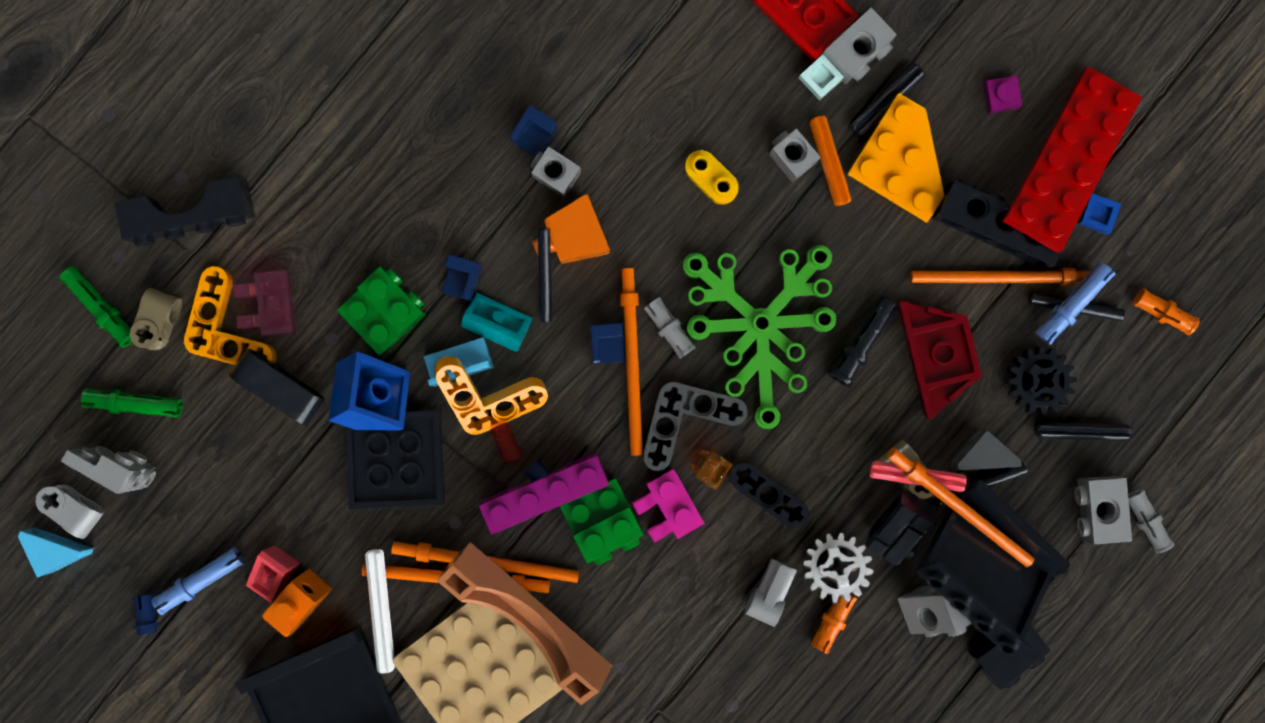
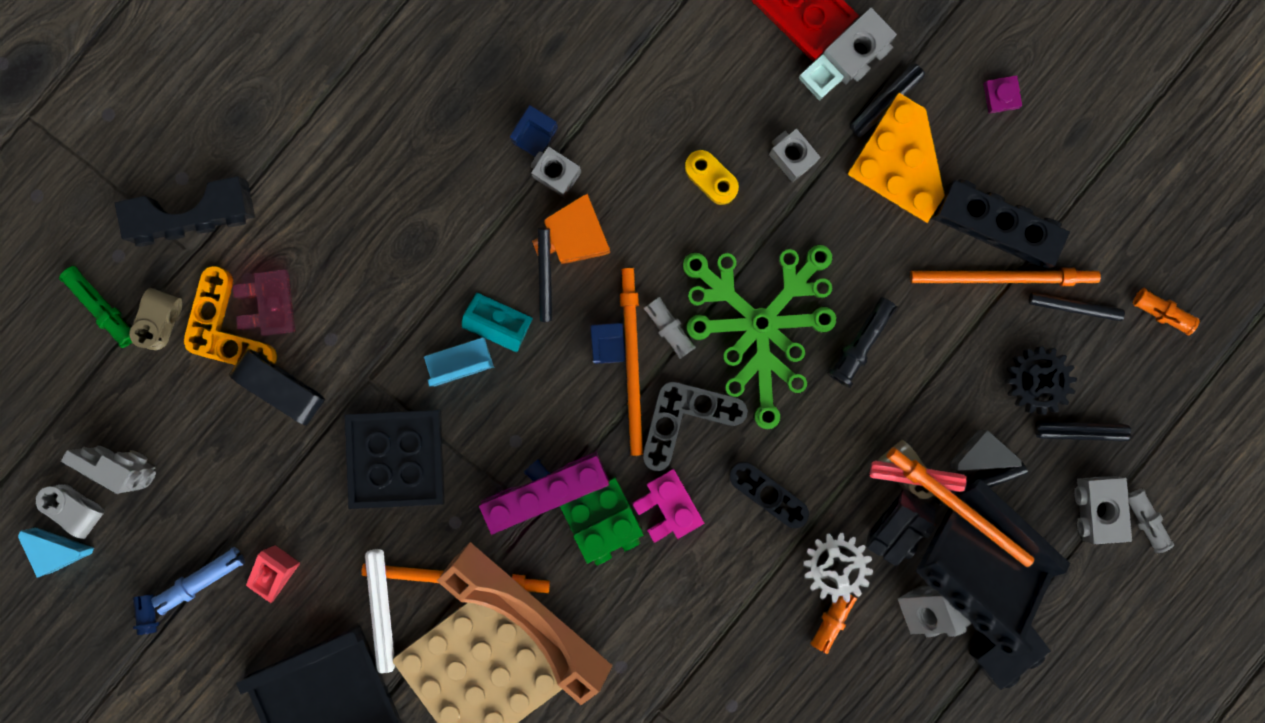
(118, 401): green pin -> none
(296, 604): orange torso -> none
(369, 394): blue slope -> none
(382, 310): green plate -> none
(425, 552): orange bar -> none
(461, 277): dark blue panel -> none
(477, 406): light orange beam -> none
(506, 443): clear red pin -> none
(713, 469): clear orange tile -> none
(768, 599): light grey piece -> none
(830, 160): orange axle -> none
(939, 353): dark red wing -> none
(1072, 159): red plate -> none
(1075, 302): medium blue pin -> none
(1099, 214): blue plate -> none

